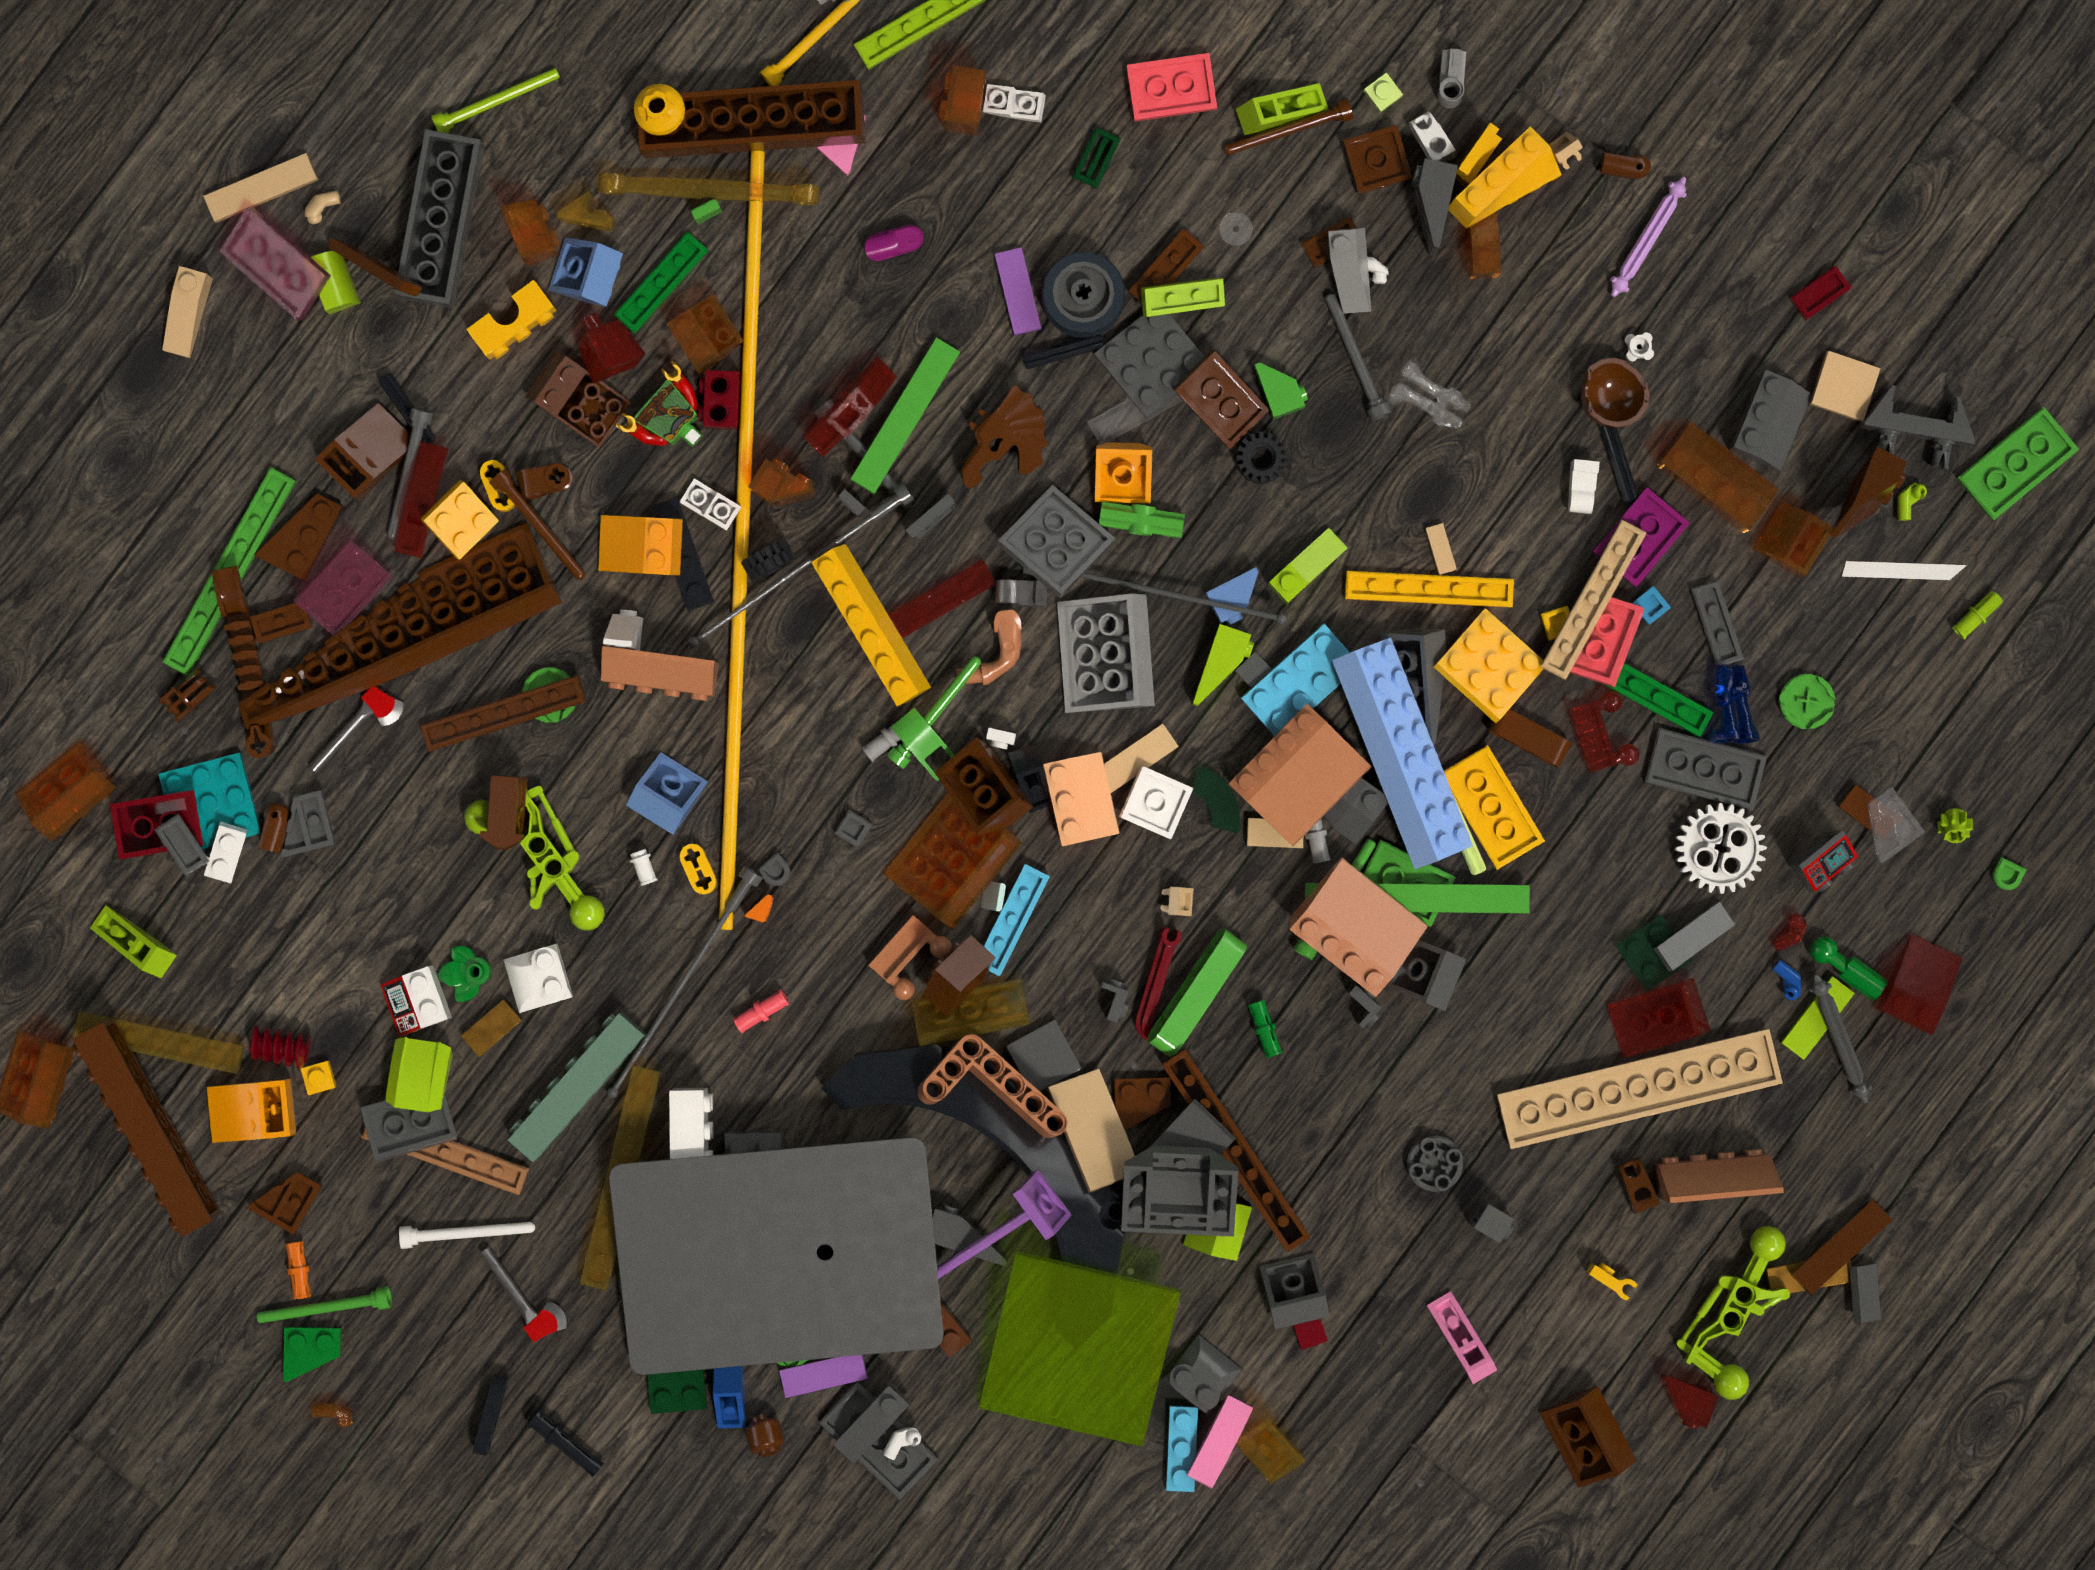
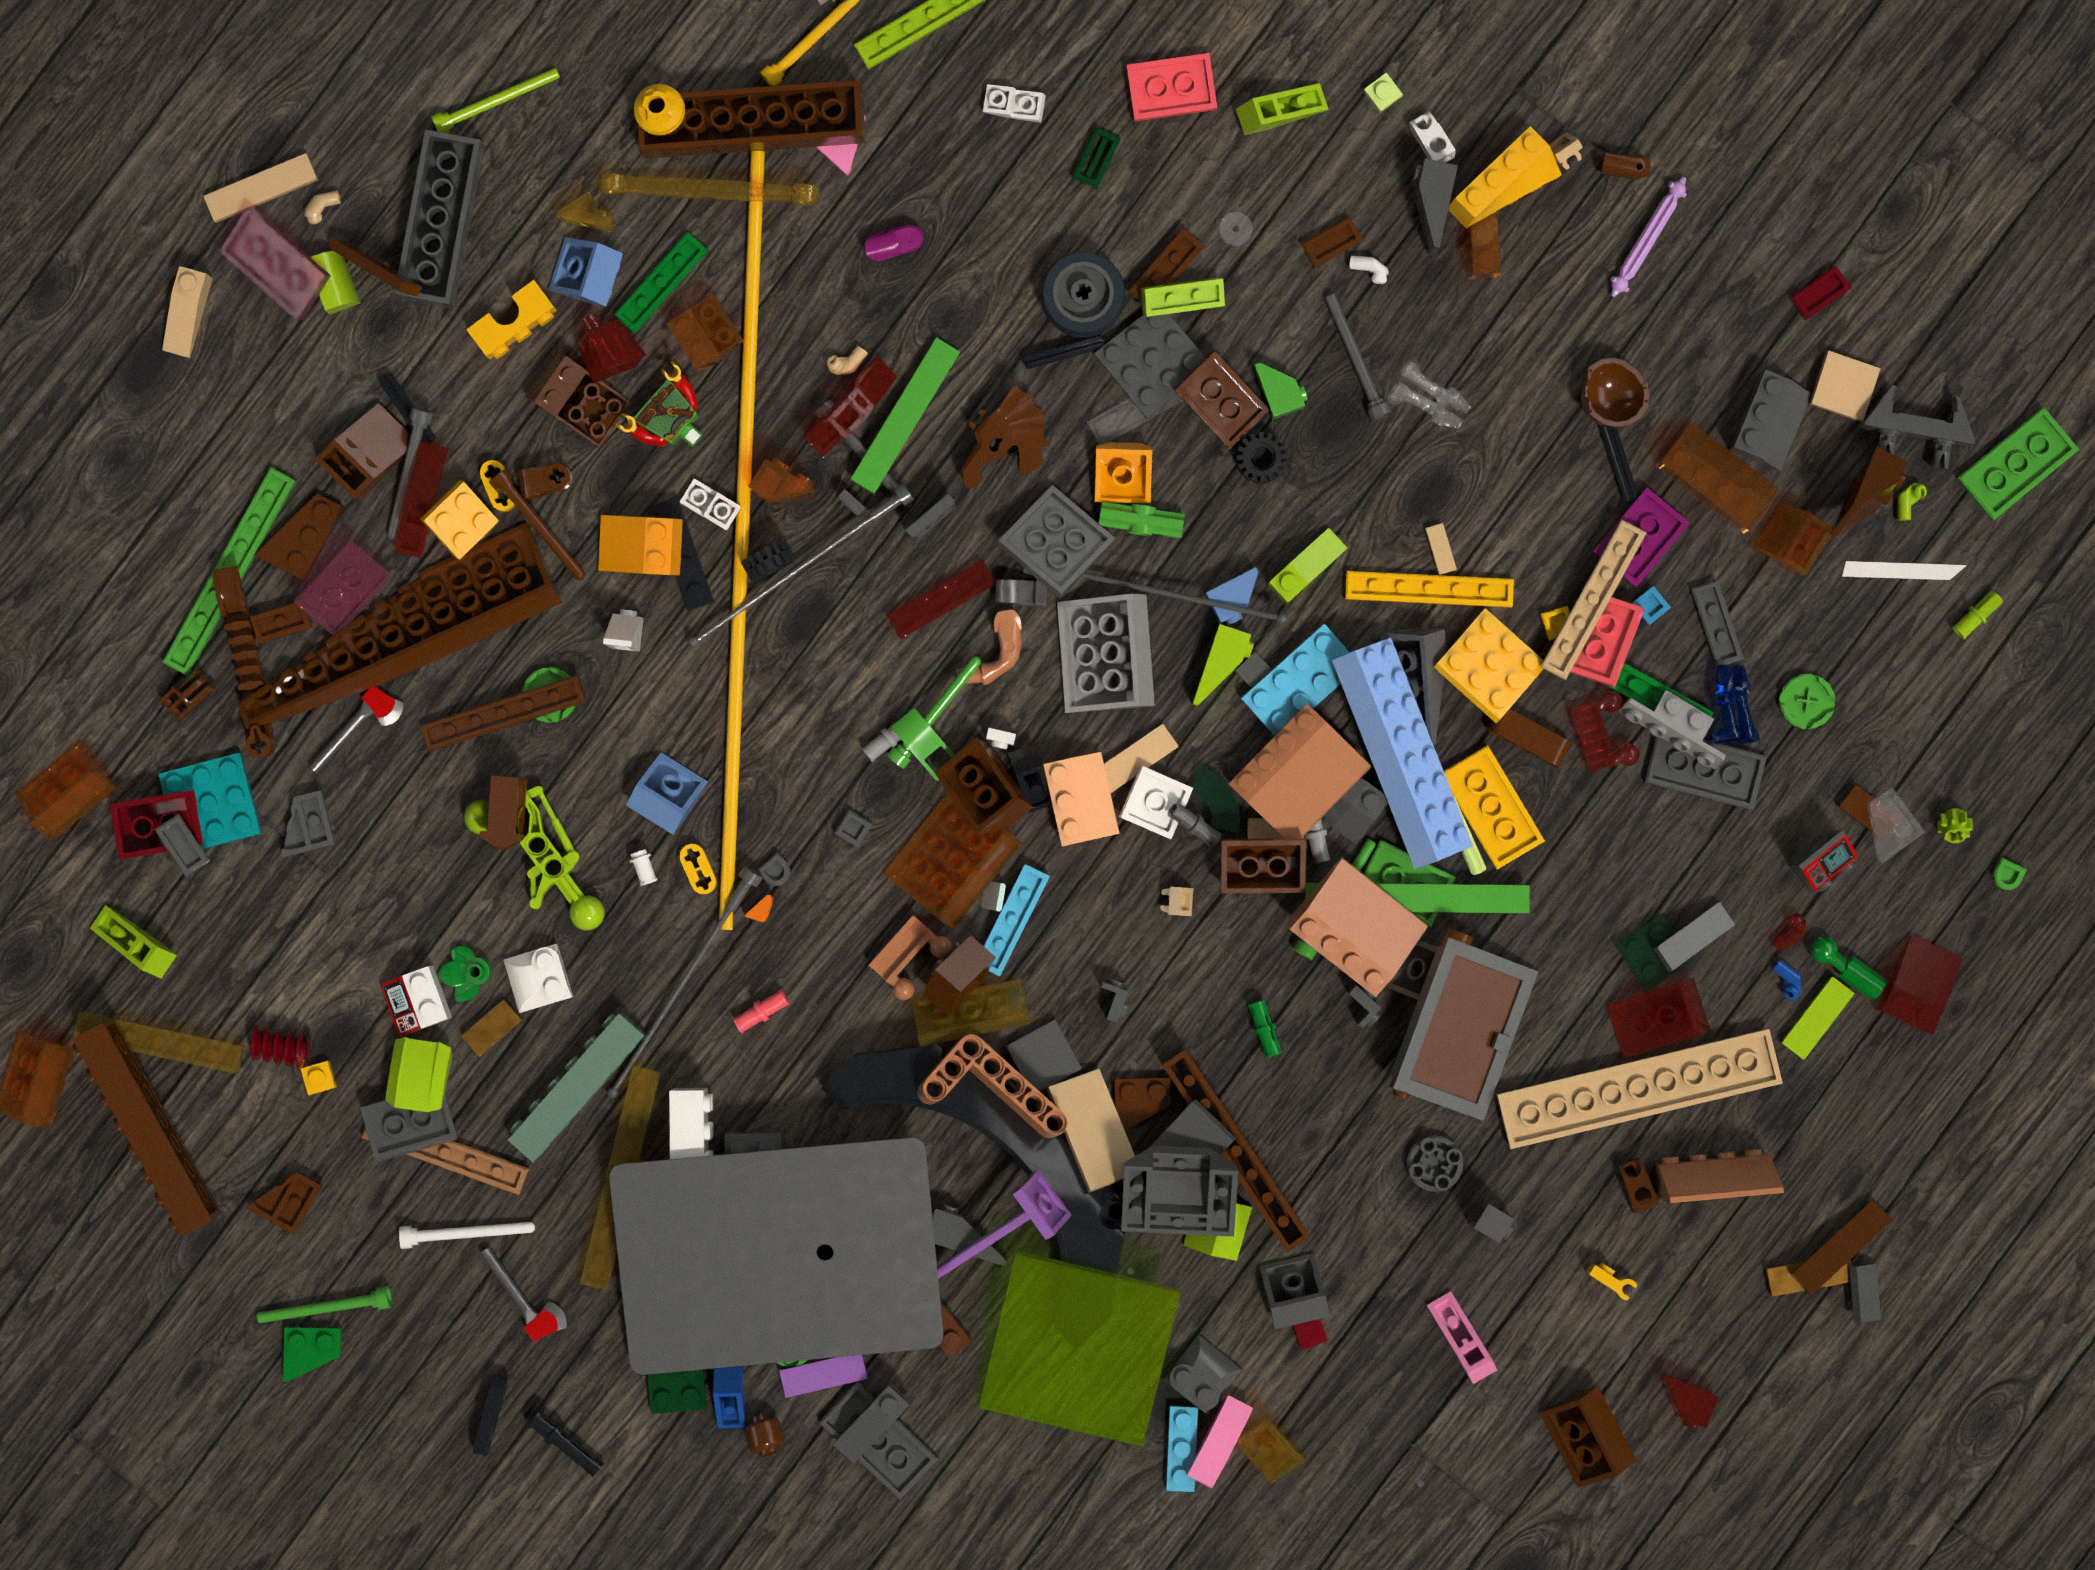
(225, 852): white plate -> none
(251, 1111): light orange slope -> none
(274, 828): reddish brown piece -> none
(298, 1270): orange pin -> none
(333, 1411): clear orange arm -> none
(531, 231): clear orange slope -> none
(658, 671): nougat slope -> none
(706, 211): bright green tile -> none
(728, 400): dark red brick -> none
(846, 365): none -> tan arm
(871, 624): yellow brick -> none
(899, 1439): white arm -> none
(964, 101): clear orange brick -> none
(1017, 291): medium lavender tile -> none
(1156, 980): dark red piece -> none
(1194, 824): none -> dark grey pin
(1196, 992): bright green beam -> none
(1262, 865): none -> reddish brown slope
(1339, 111): reddish brown piece -> none
(1350, 268): light grey slope -> none
(1377, 159): reddish brown plate -> none
(1452, 76): light grey piece -> none
(1462, 1027): none -> door
(1478, 155): yellow slope -> none
(1582, 485): white leg -> none
(1645, 341): white plate -> none
(1677, 724): none -> light grey bracket
(1732, 1380): lime piece -> none
(1745, 855): white gear -> none
(1840, 1038): dark grey wheel -> none

